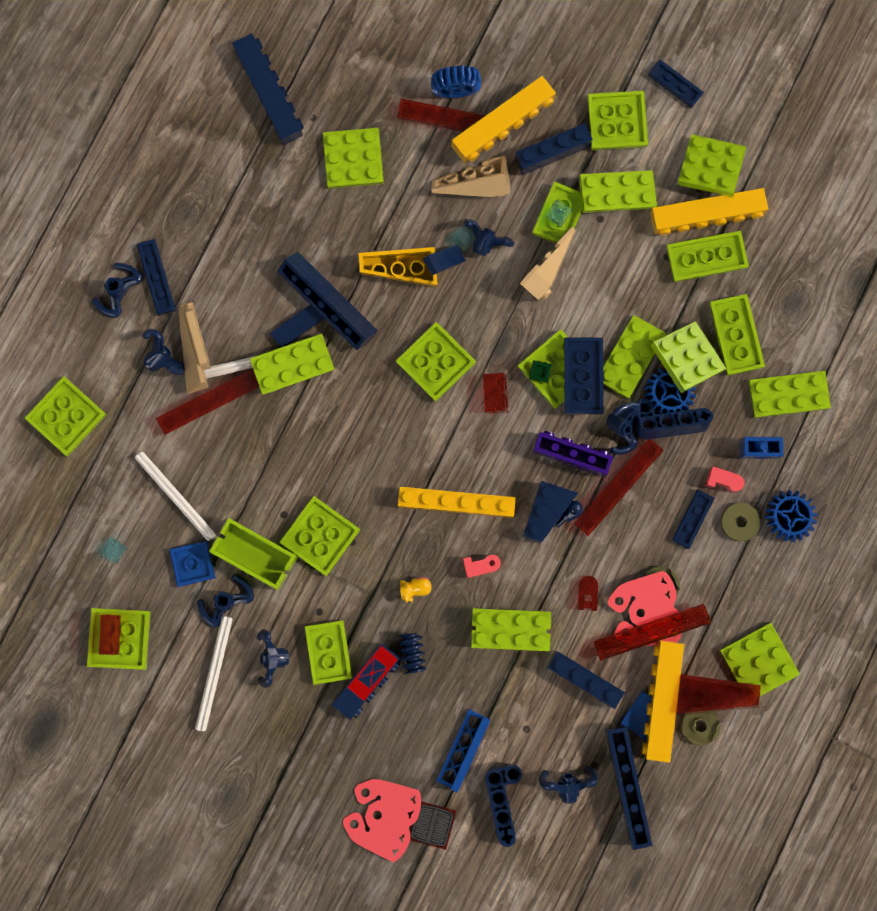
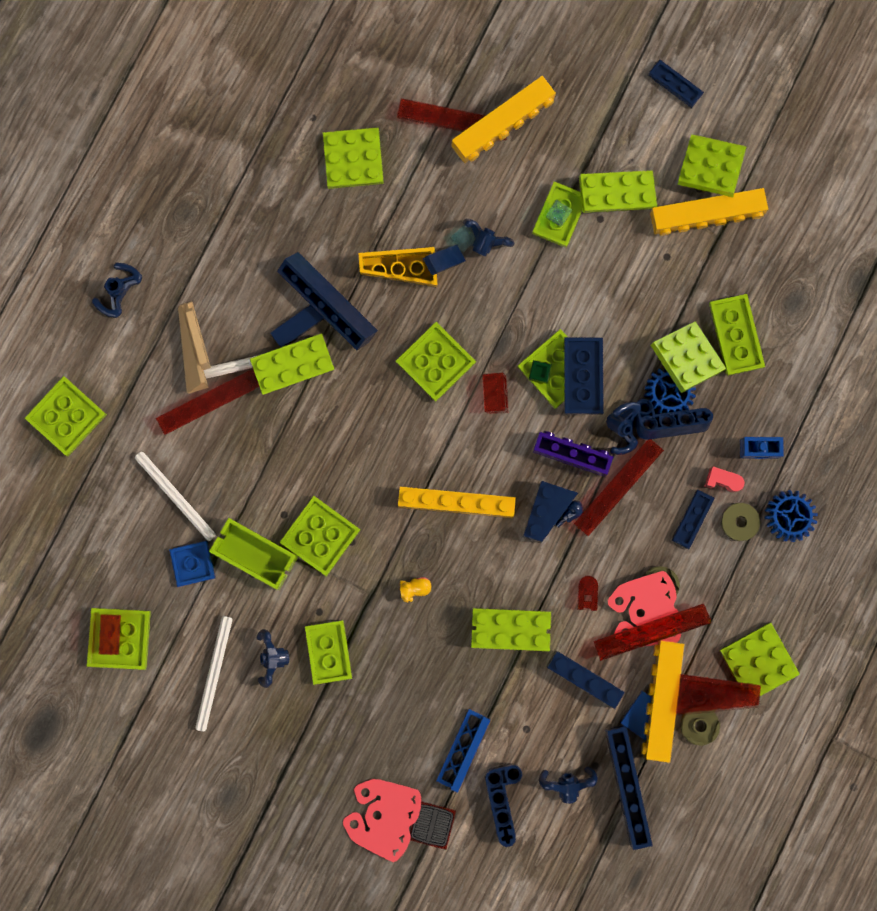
(113, 550): clear light blue plate -> none
(156, 277): dark blue tile -> none
(161, 355): dark blue piece -> none
(216, 619): dark blue piece -> none
(266, 86): dark blue brick -> none
(366, 681): dark blue brick -> none
(412, 653): dark blue piece -> none
(456, 81): blue gear -> none
(476, 568): coral leg -> none
(486, 180): tan wedge -> none
(542, 277): tan wedge -> none
(553, 149): dark blue brick -> none
(617, 120): lime plate -> none
(630, 356): lime plate -> none
(707, 256): lime plate -> none
(789, 394): lime plate -> none

